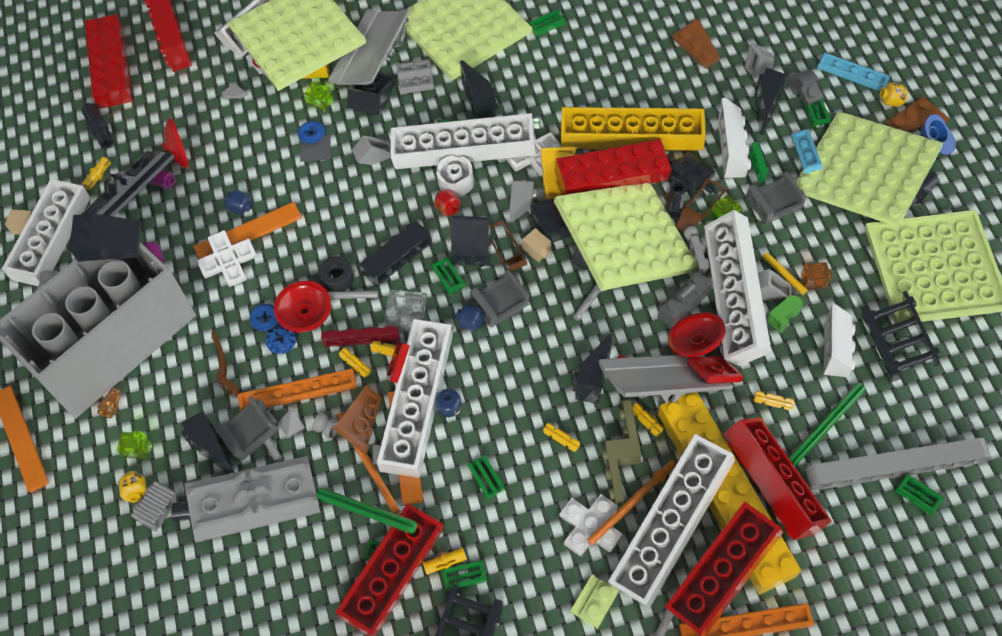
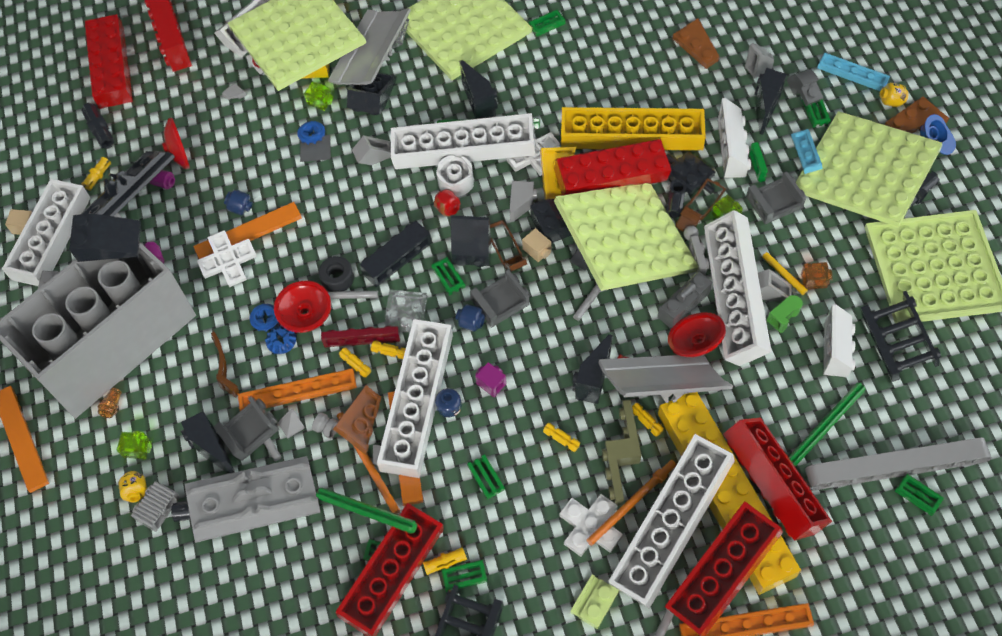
(397, 362): red tile -> none
(415, 76): light grey slope -> none
(490, 379): none -> magenta brick
(715, 370): red tile -> none
(774, 400): yellow axle -> none

